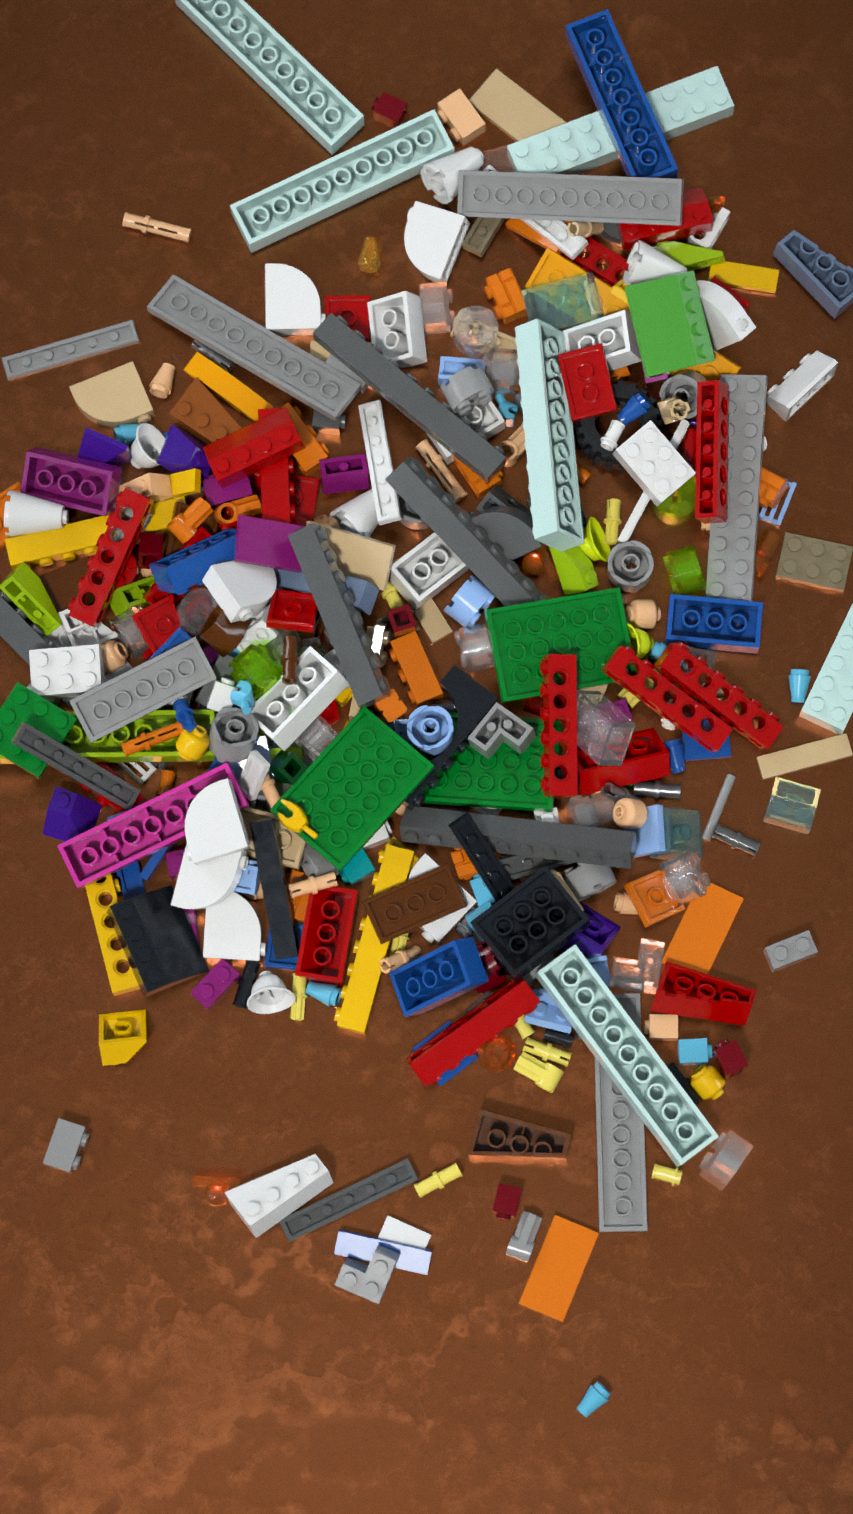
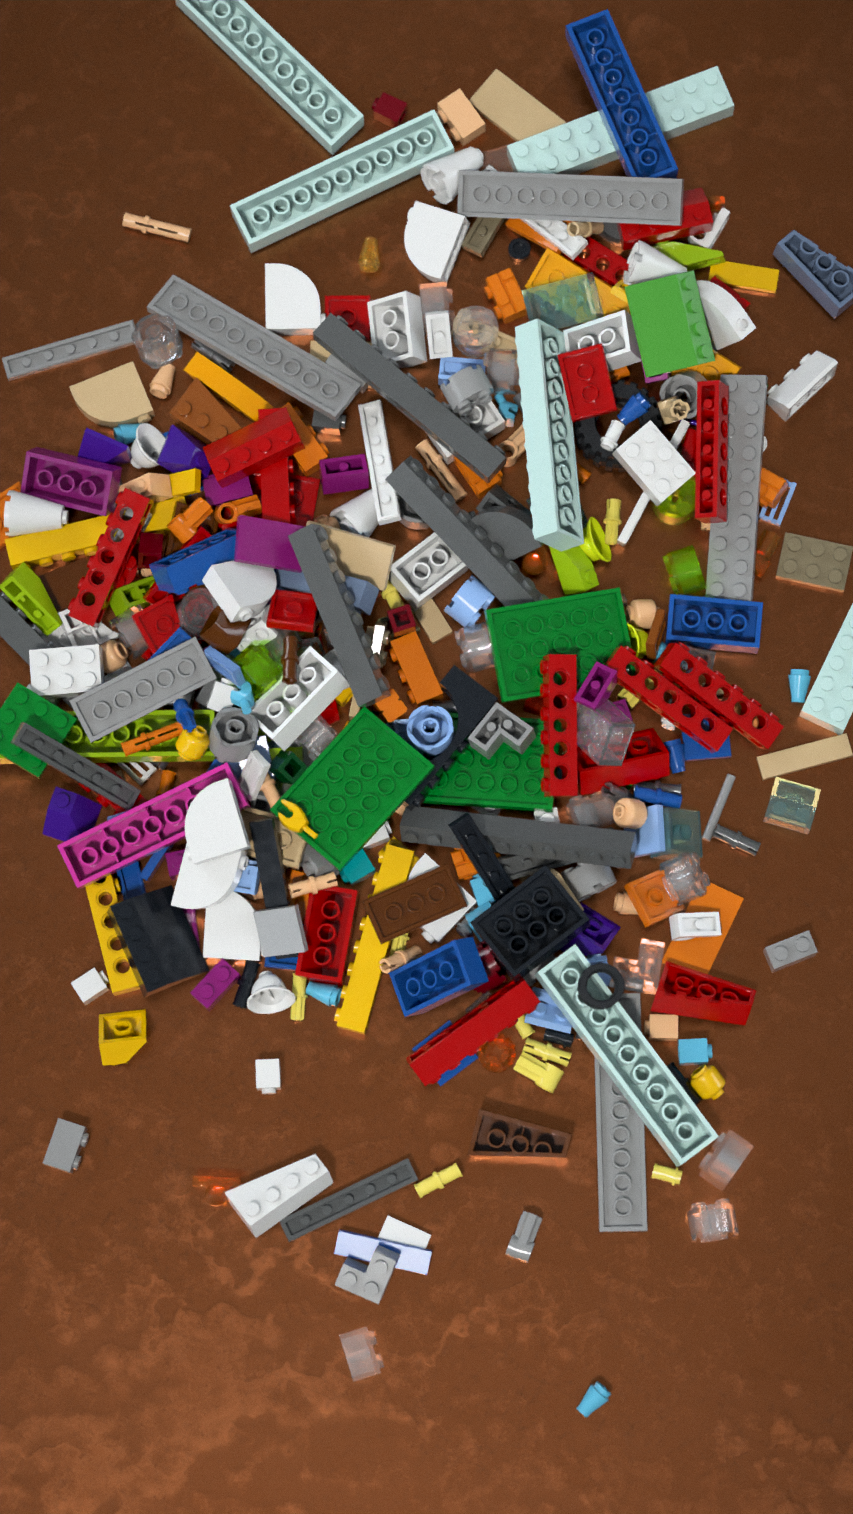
(91, 985): none -> white brick
(157, 340): none -> clear brick
(224, 666): none -> medium blue tile
(268, 1075): none -> white brick
(280, 931): none -> light grey tile
(361, 1353): none -> clear brick
(438, 334): none -> white plate
(506, 1201): dark red brick -> none
(519, 249): none -> black tile
(558, 1268): orange tile -> none
(597, 686): none -> magenta slope
(603, 968): none -> black tyre
(624, 554): light grey brick -> none
(656, 634): none -> dark orange tile
(657, 797): none -> blue pin
(692, 925): none -> white plate
(712, 1221): none -> clear brick
(729, 1058): dark red brick -> none

